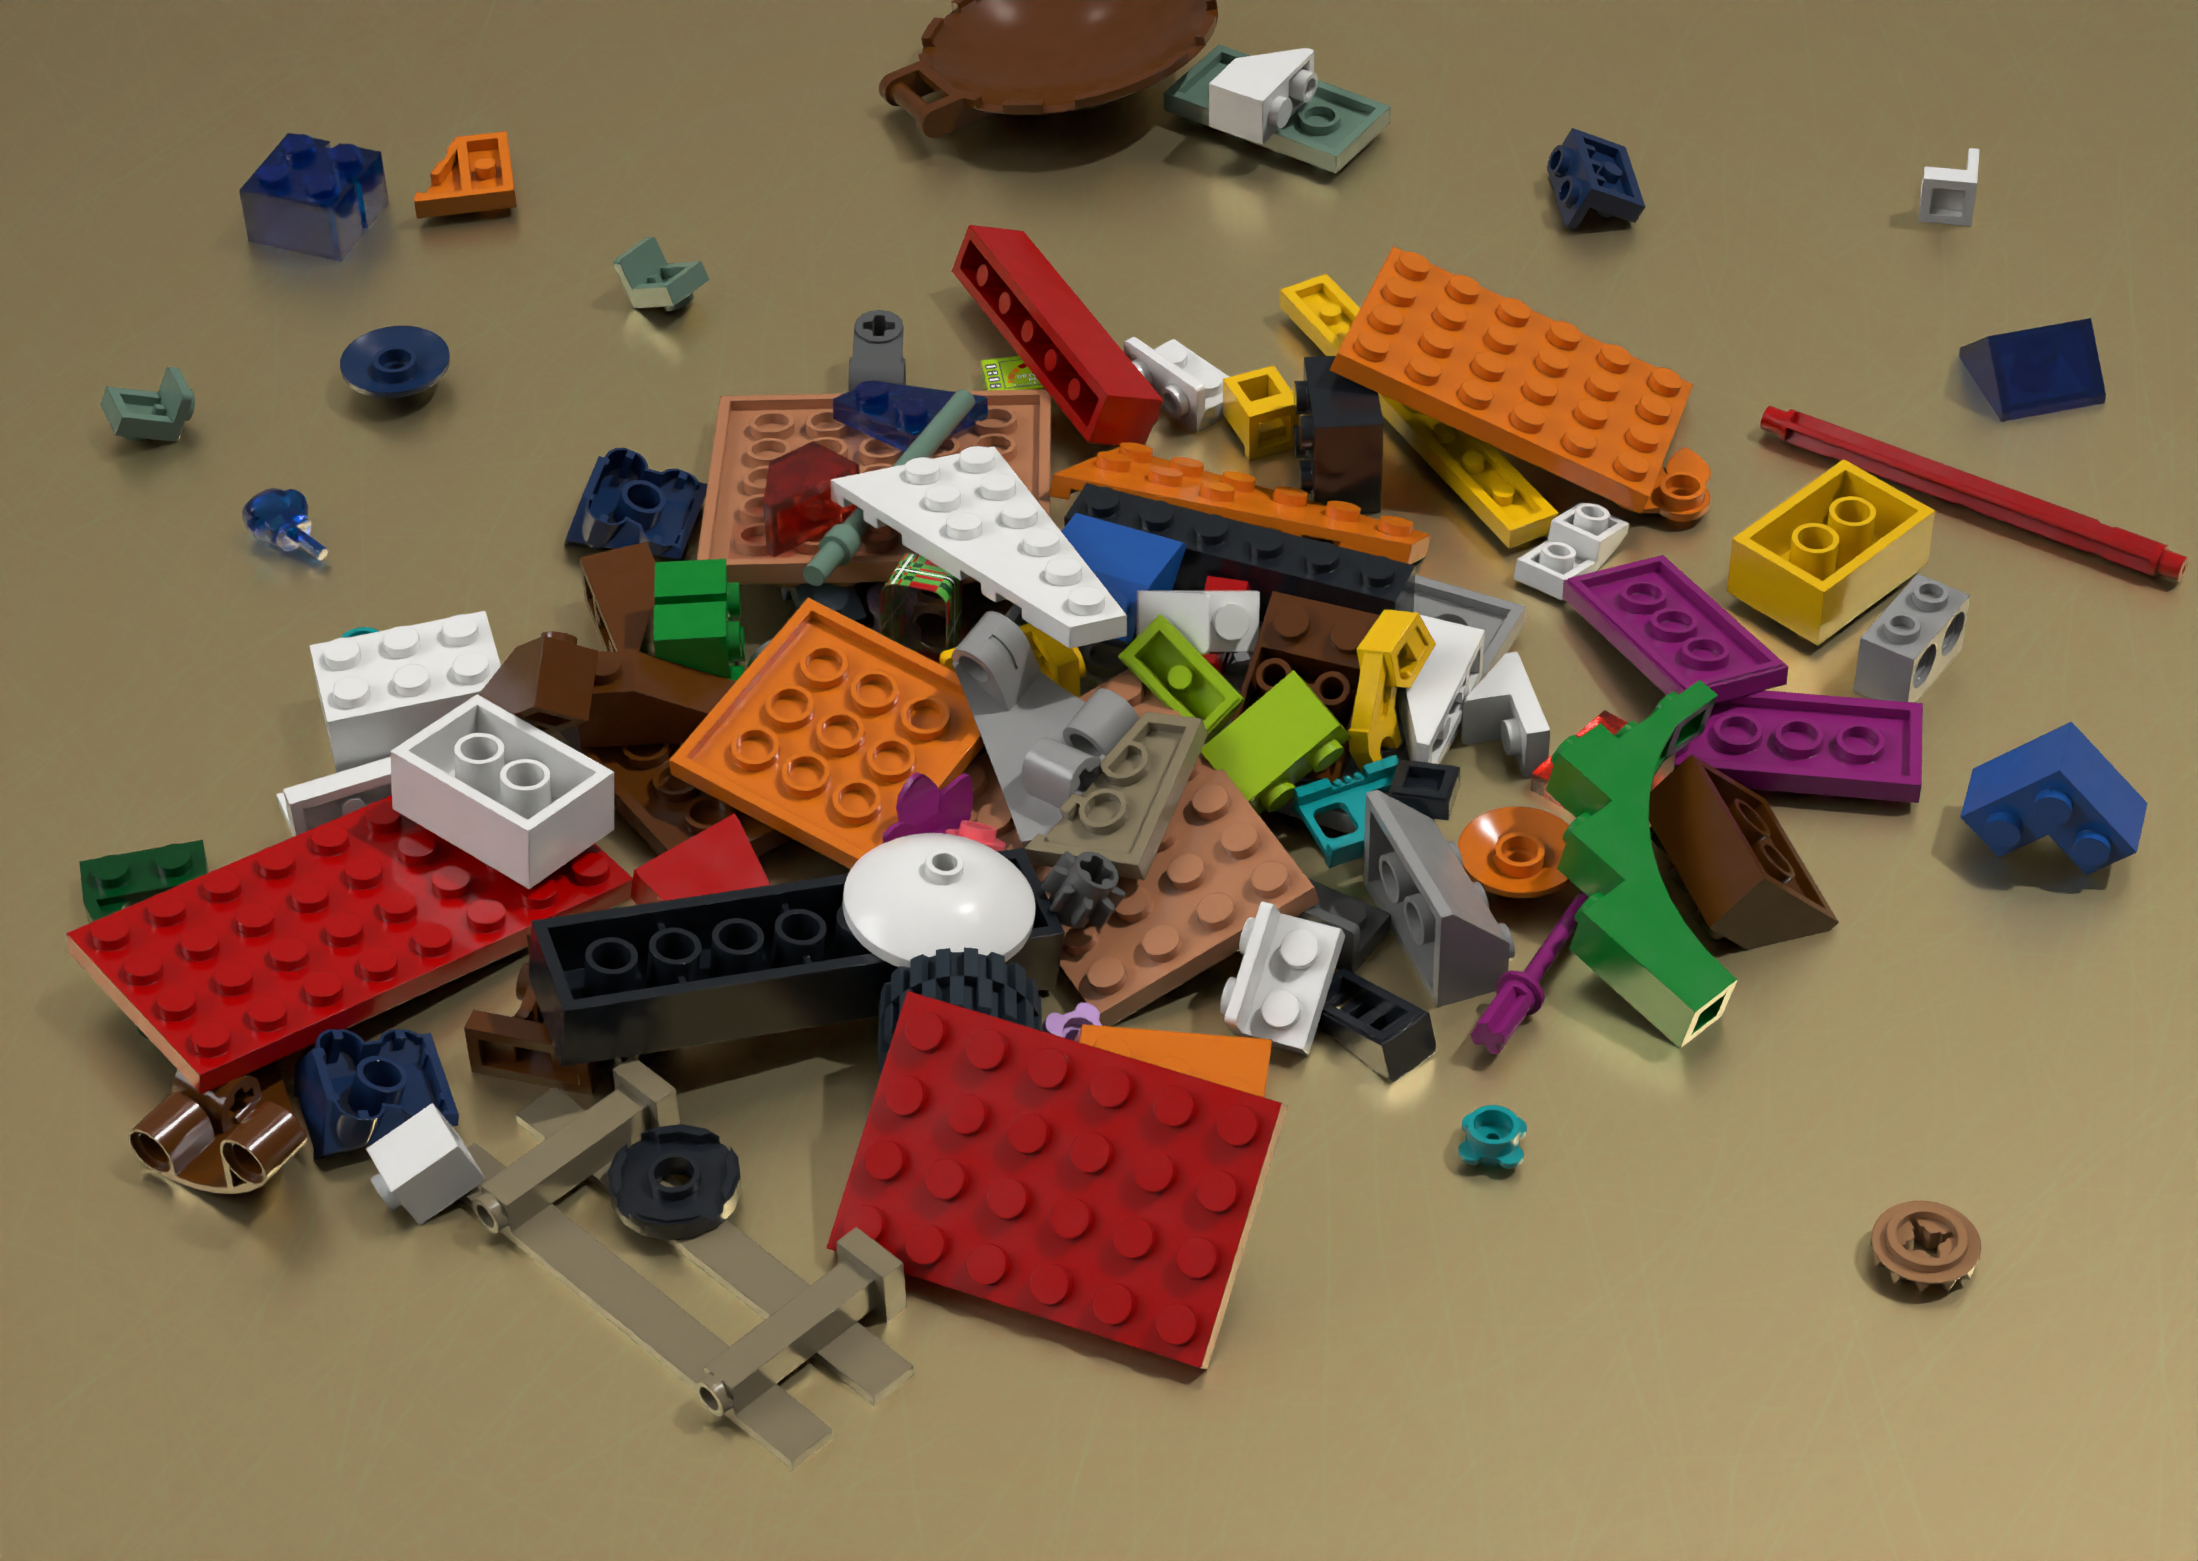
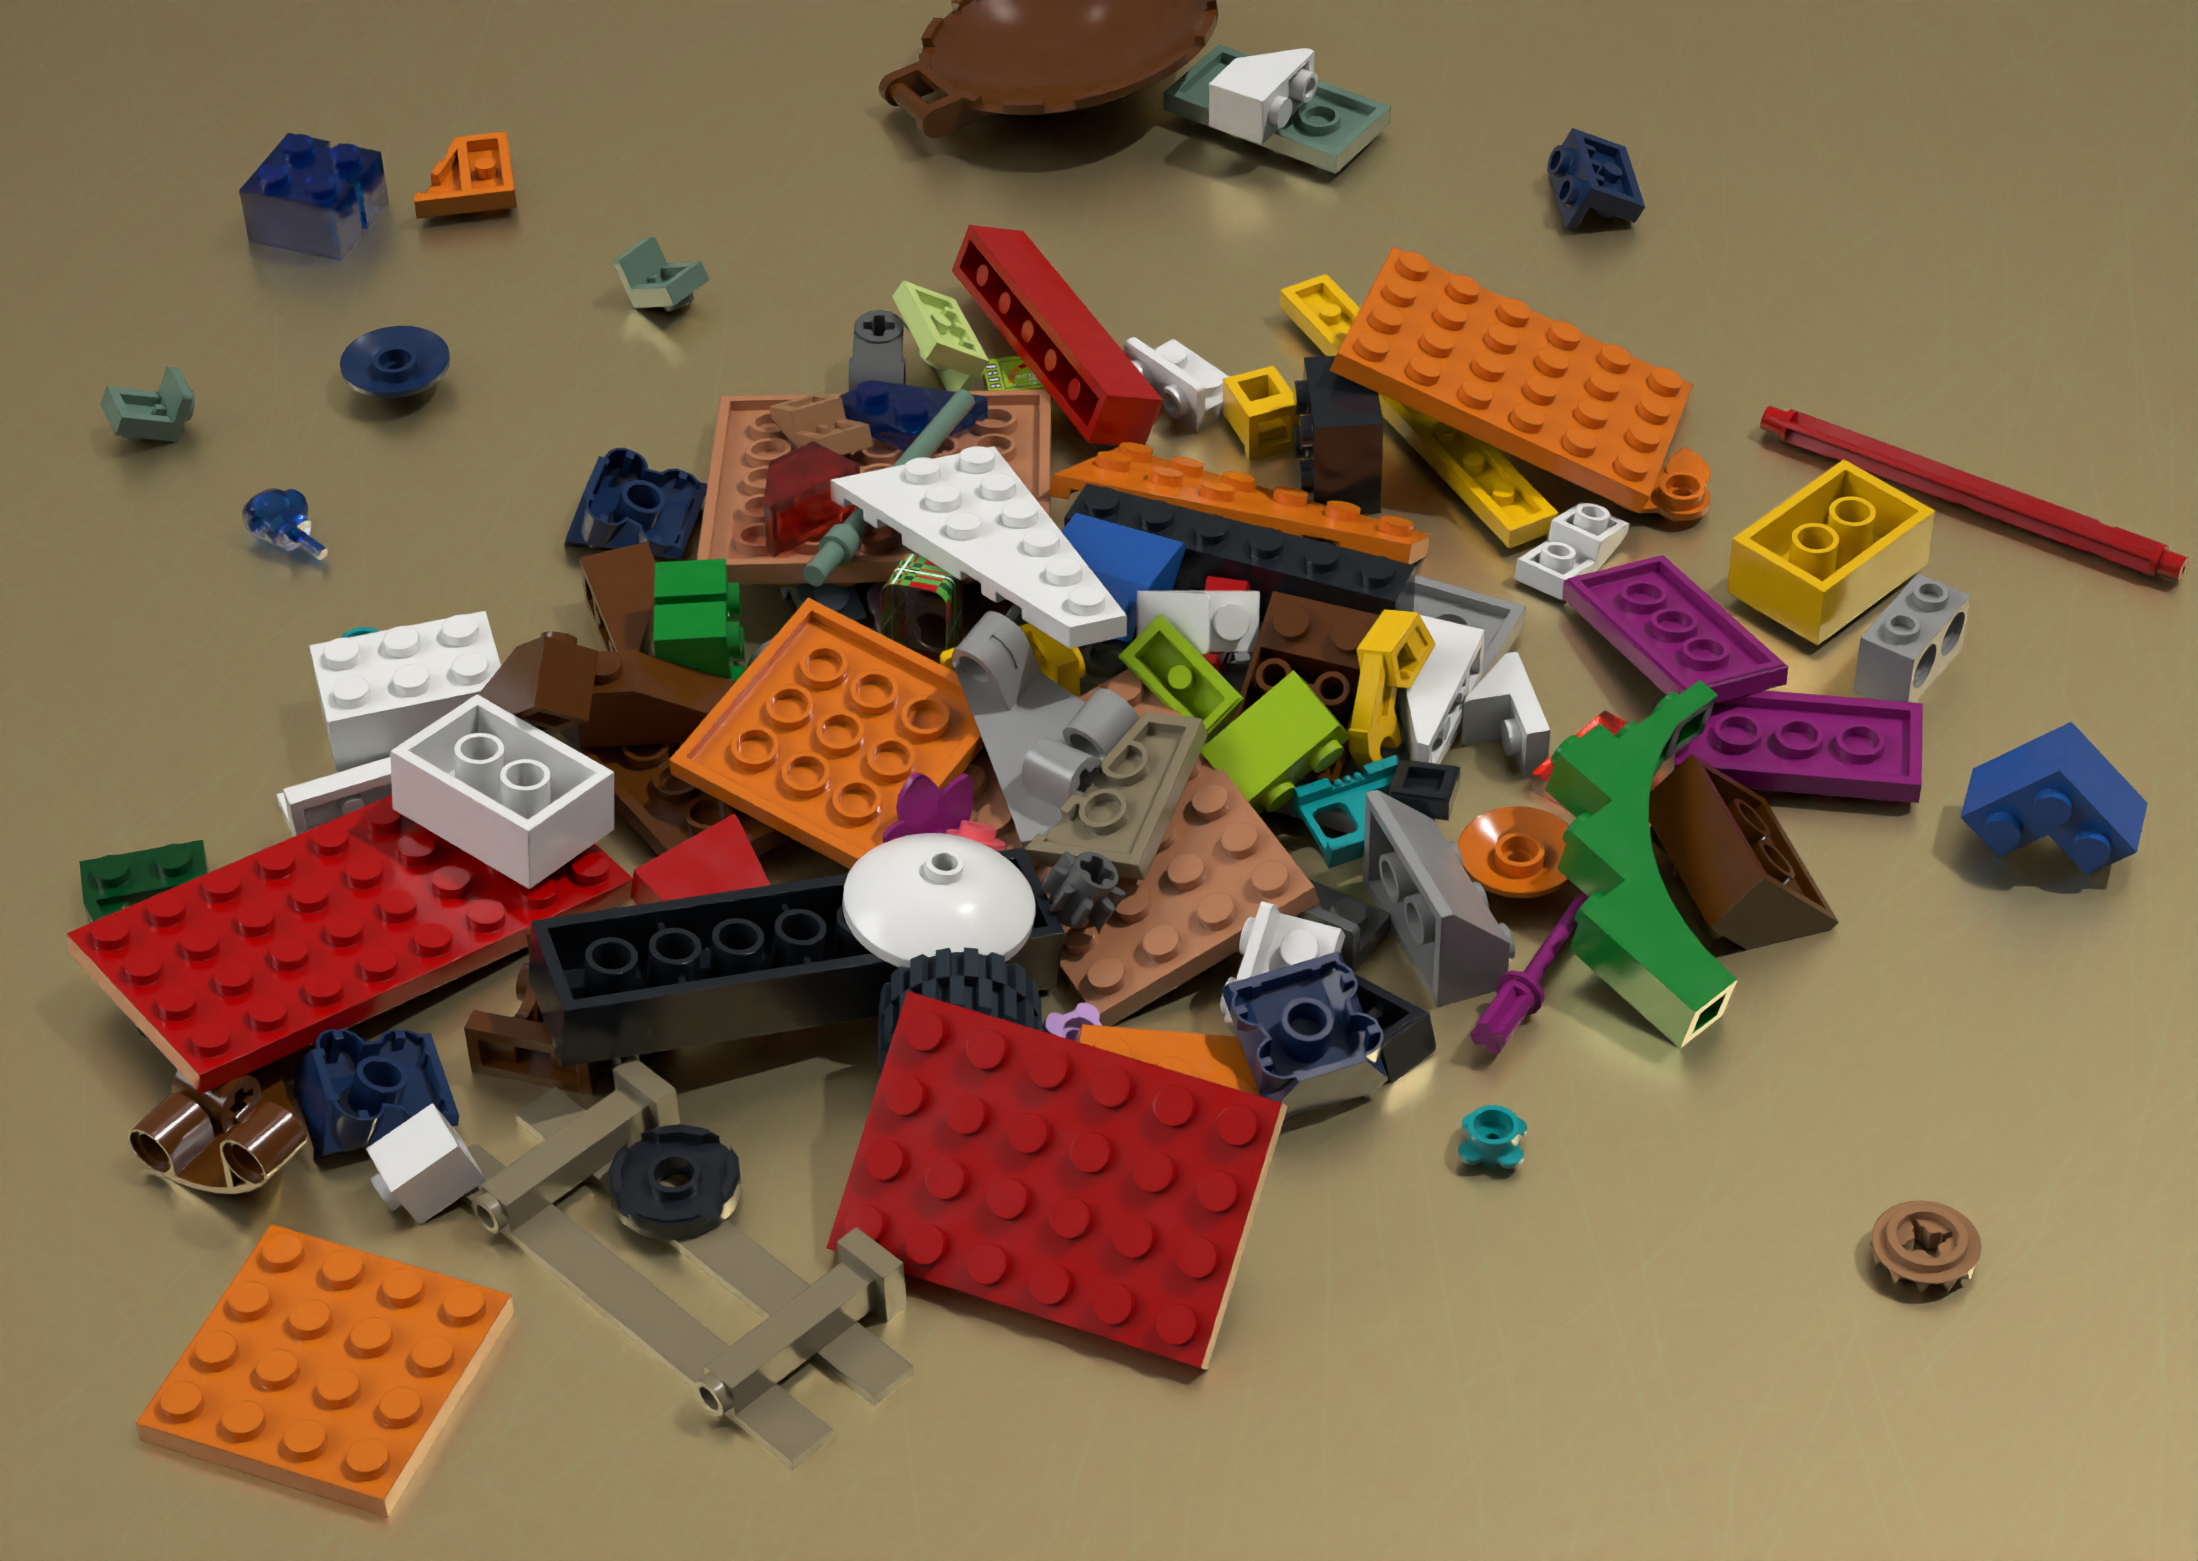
(326, 1369): none -> orange plate
(821, 420): none -> medium nougat slope
(942, 335): none -> yellowish green bracket
(1307, 1034): none -> dark blue slope
(1949, 194): white panel -> none
(2037, 369): clear blue slope -> none

